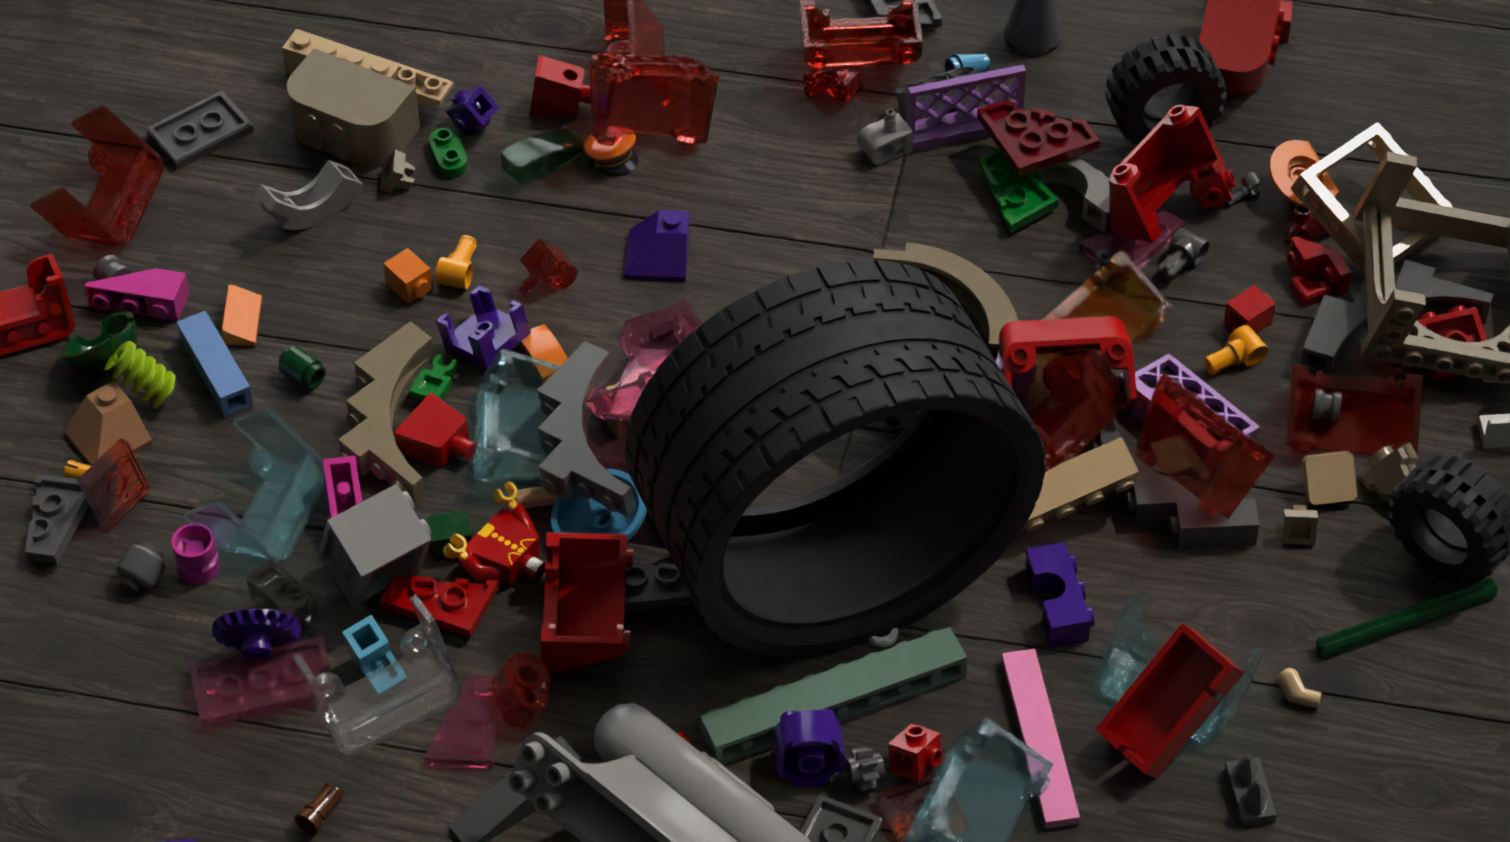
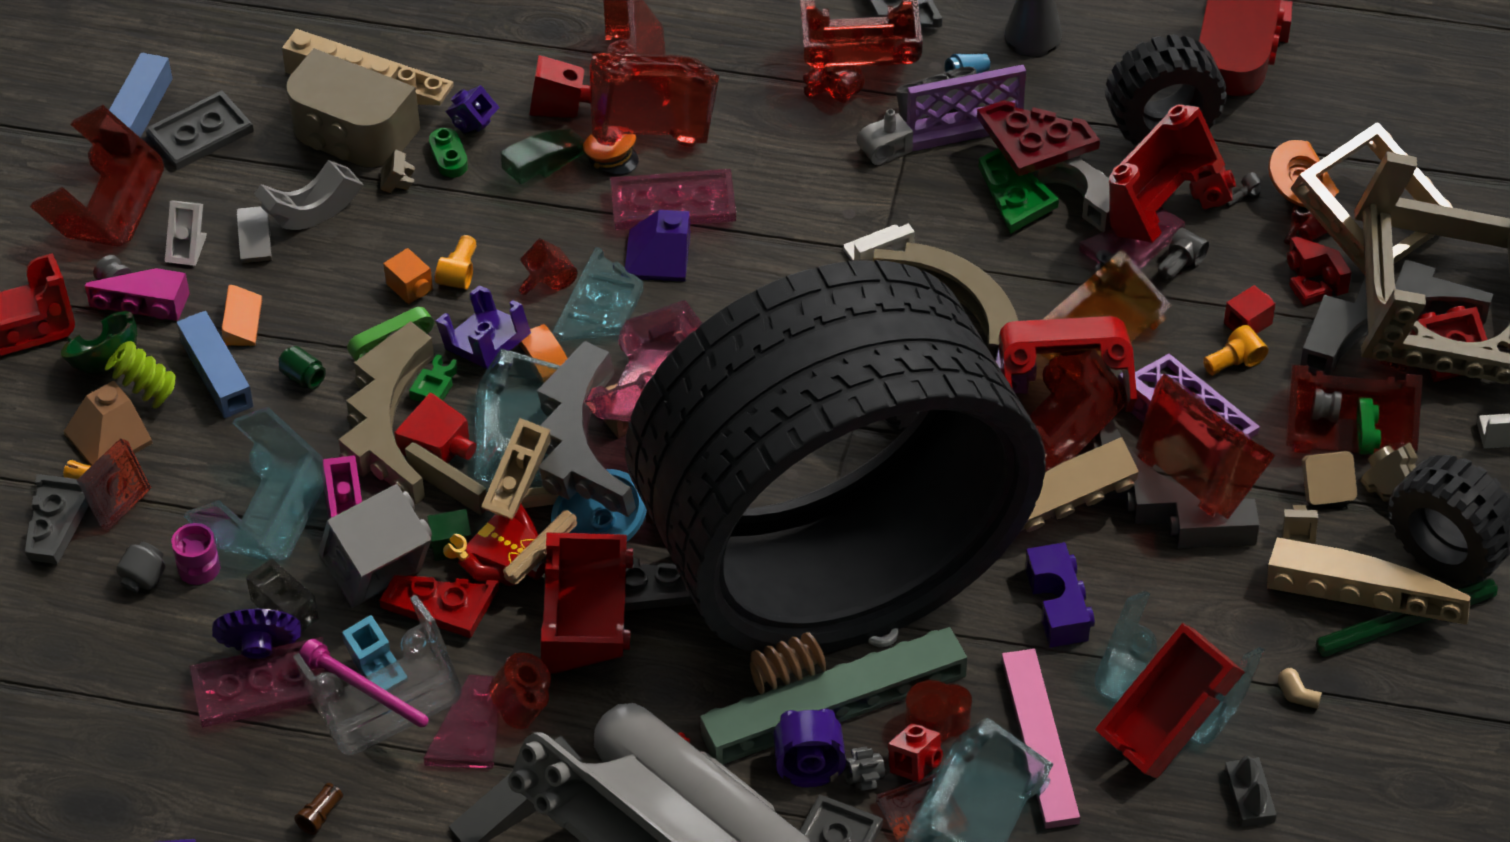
(142, 91): none -> medium blue brick
(184, 233): none -> white slope
(254, 235): none -> light grey slope
(317, 656): none -> dark pink piece
(367, 340): none -> bright green beam
(446, 477): none -> dark tan tile
(517, 469): none -> tan slope
(537, 548): none -> tan axle
(599, 301): none -> clear light blue wing
(703, 193): none -> clear pink plate
(786, 660): none -> medium nougat piece
(888, 239): none -> white panel
(939, 708): none -> clear red piece
(1362, 581): none -> tan slope
(1366, 417): none -> green plate

